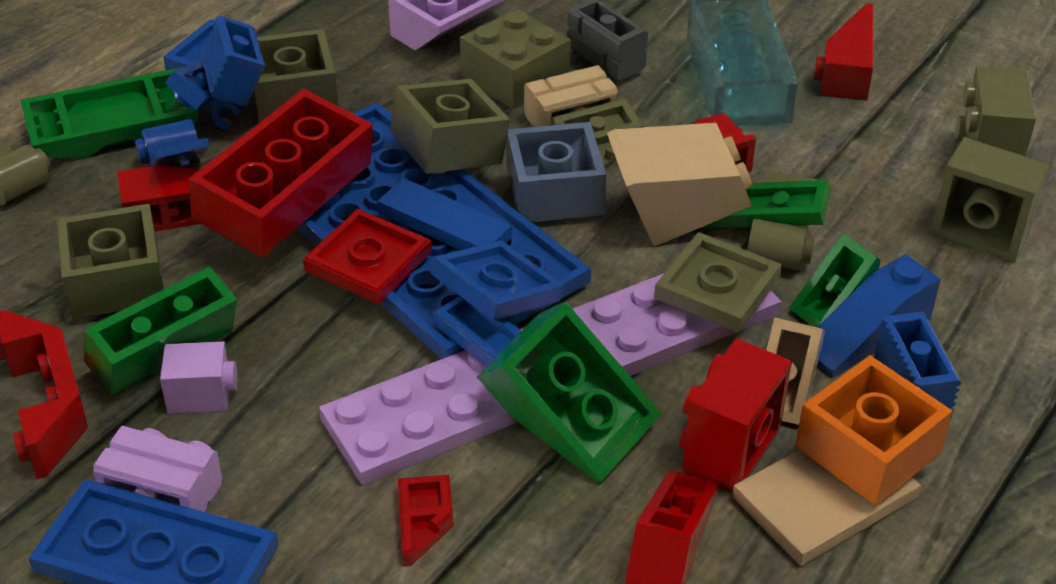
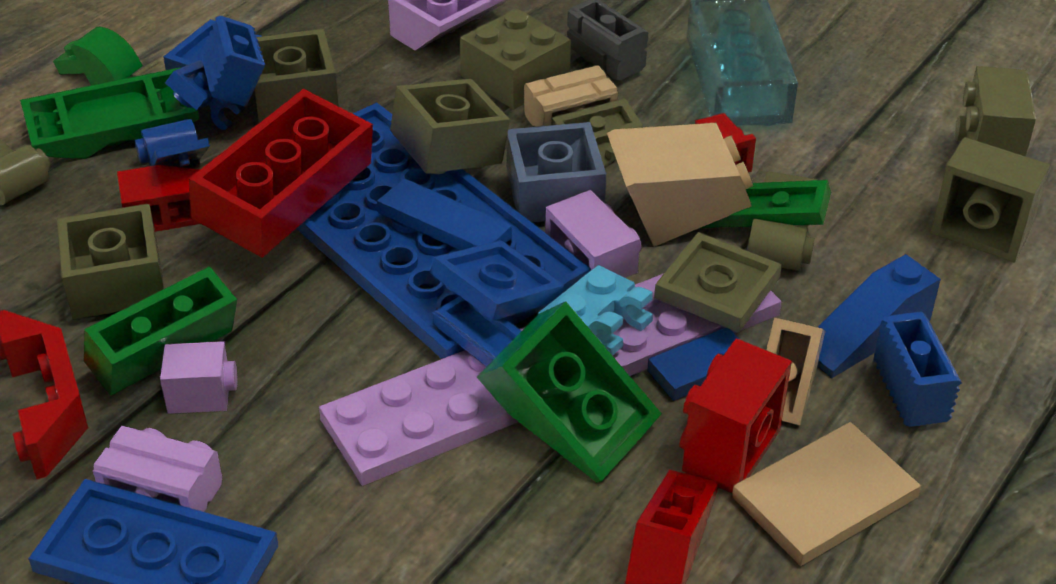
(100, 55): none -> green brick
(367, 256): red tile -> none
(424, 514): red tile -> none
(594, 233): none -> lavender brick
(604, 301): none -> medium azure plate
(689, 363): none -> blue tile
(834, 280): green slope -> none
(848, 58): red slope -> none
(872, 429): orange brick -> none

